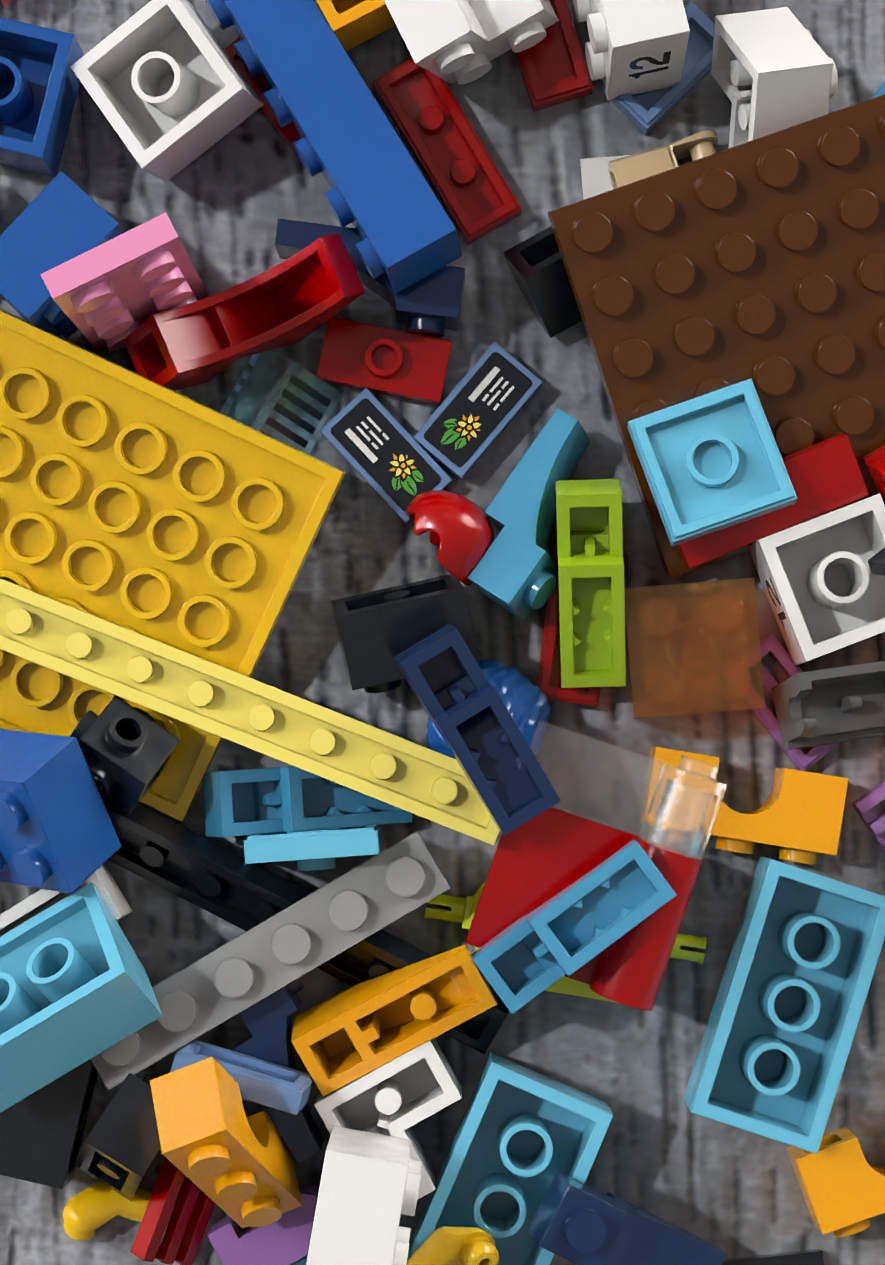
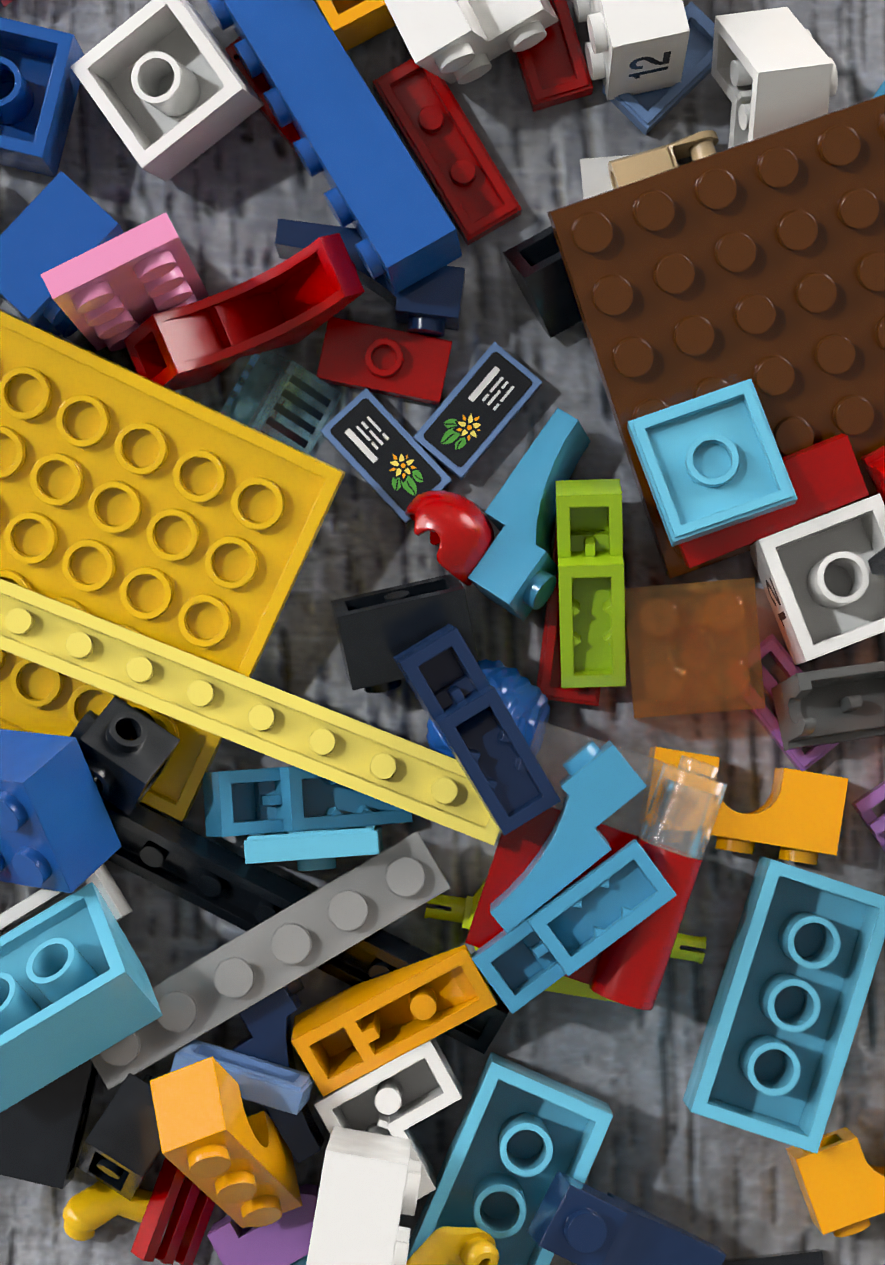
(595, 789): none -> dark azure slope

